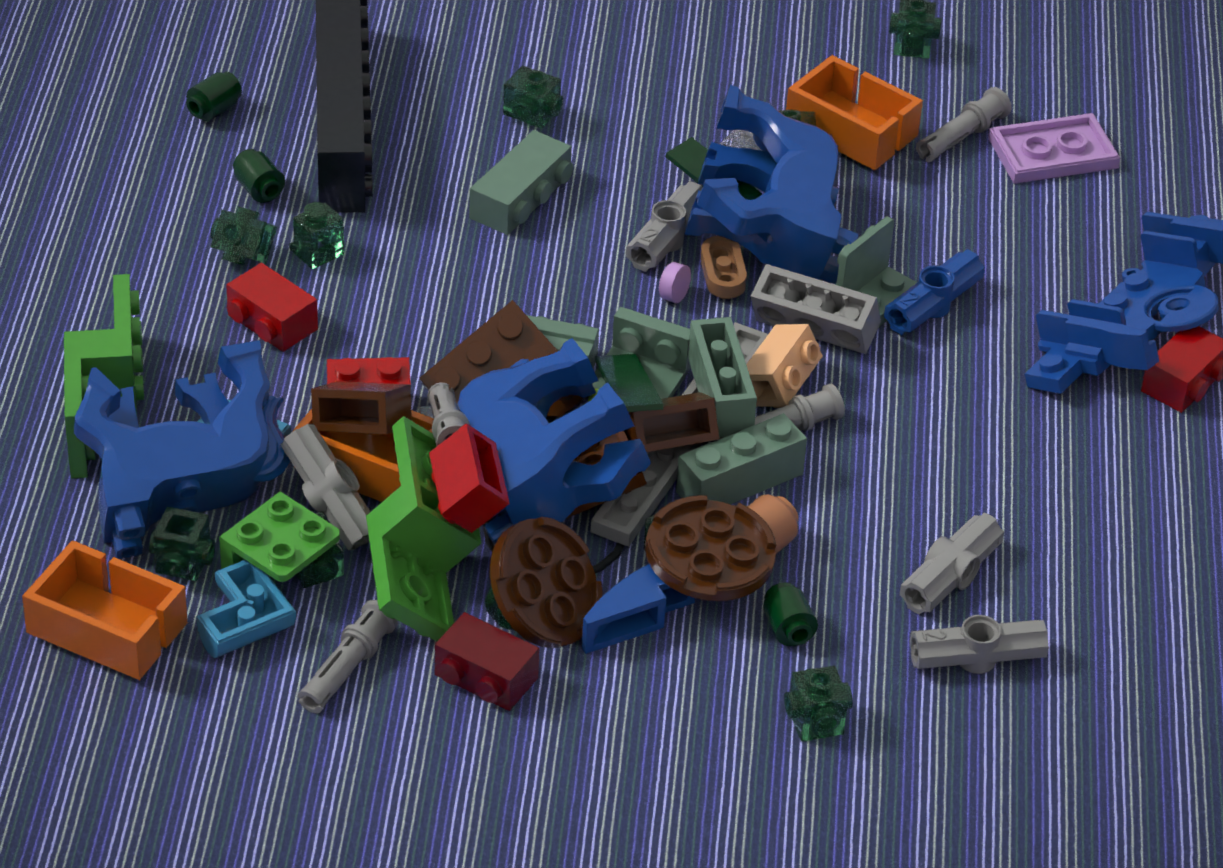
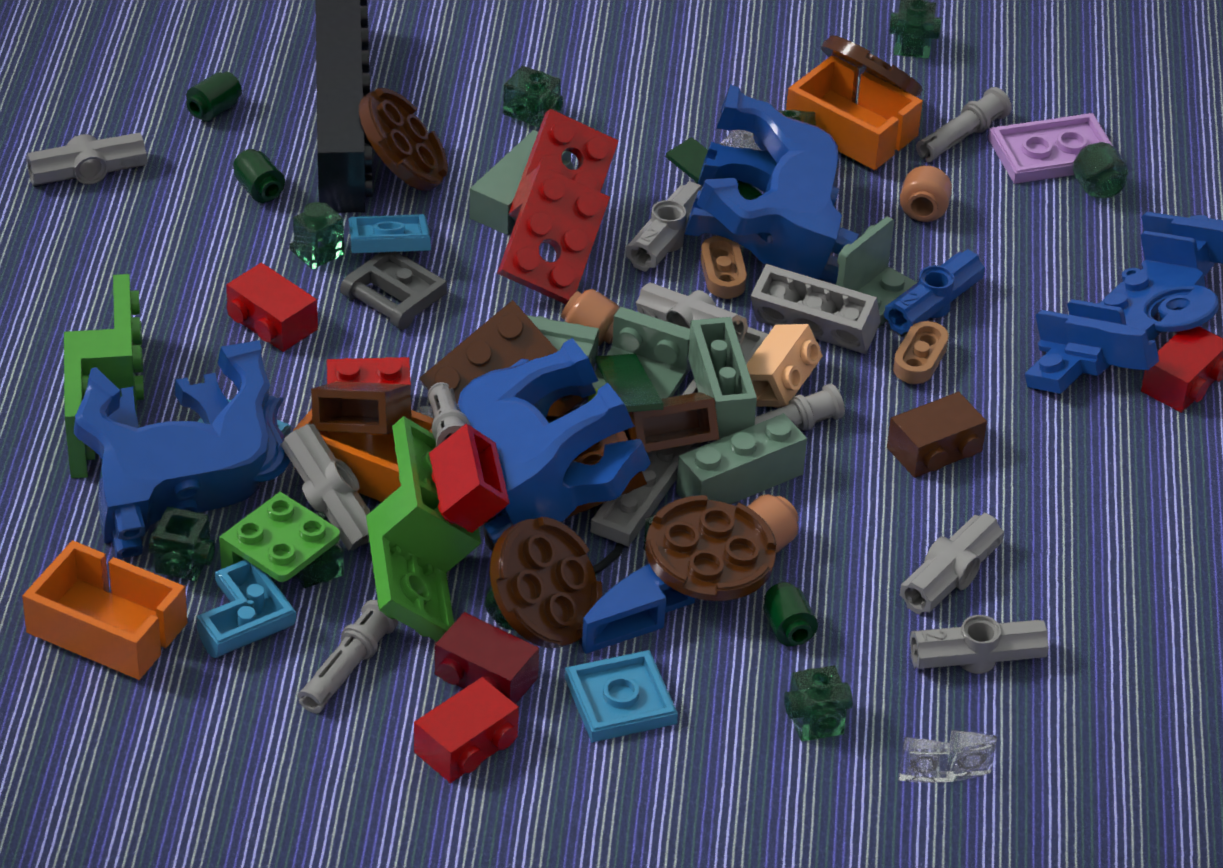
(86, 159): none -> light grey piece
(242, 236): clear green brick -> none
(389, 233): none -> dark azure tile
(399, 278): none -> dark grey plate
(402, 139): none -> reddish brown tile
(466, 730): none -> red piece
(558, 207): none -> red bracket
(592, 310): none -> nougat head
(620, 696): none -> dark azure tile
(674, 282): lavender tile -> none
(681, 309): none -> light grey piece
(867, 62): none -> reddish brown tile
(920, 352): none -> medium nougat plate
(925, 193): none -> nougat head
(936, 434): none -> reddish brown piece
(963, 758): none -> clear slope
(1100, 170): none -> head

